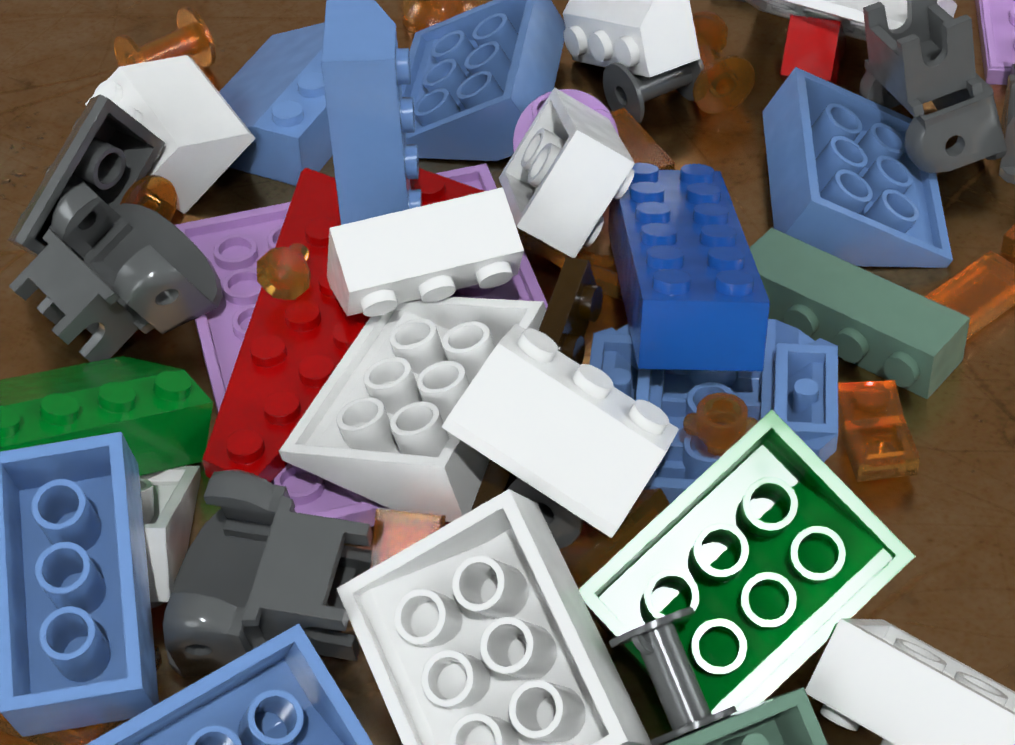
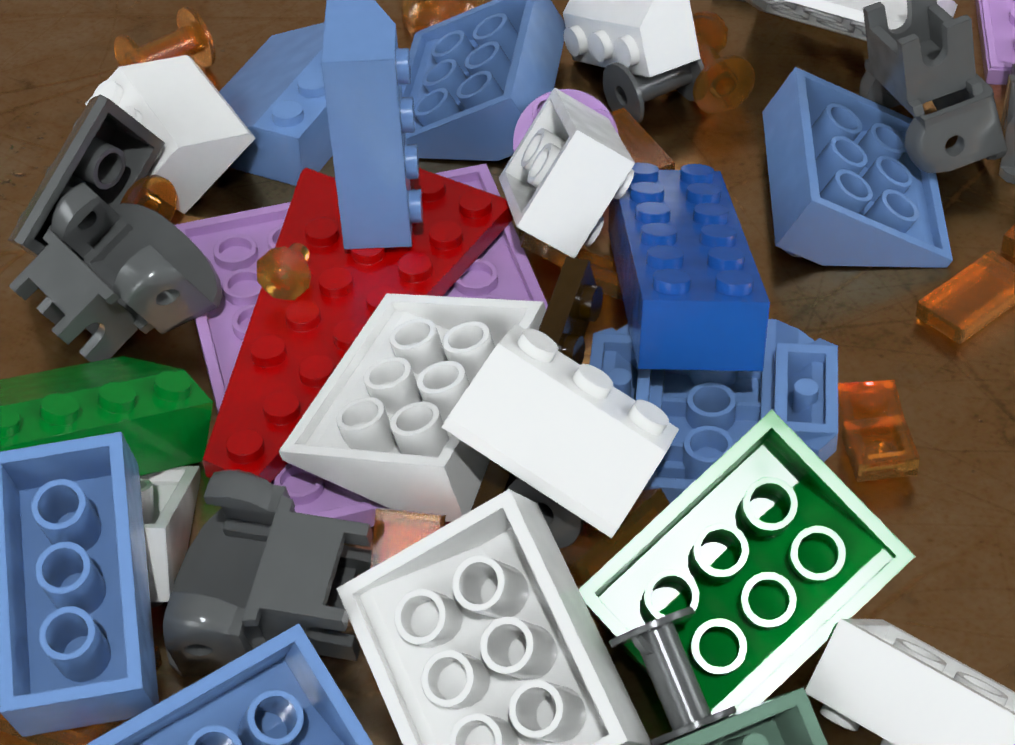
(423, 253): white slope -> none
(719, 422): clear orange plate -> none
(814, 47): red slope -> none
(862, 313): sand green brick -> none

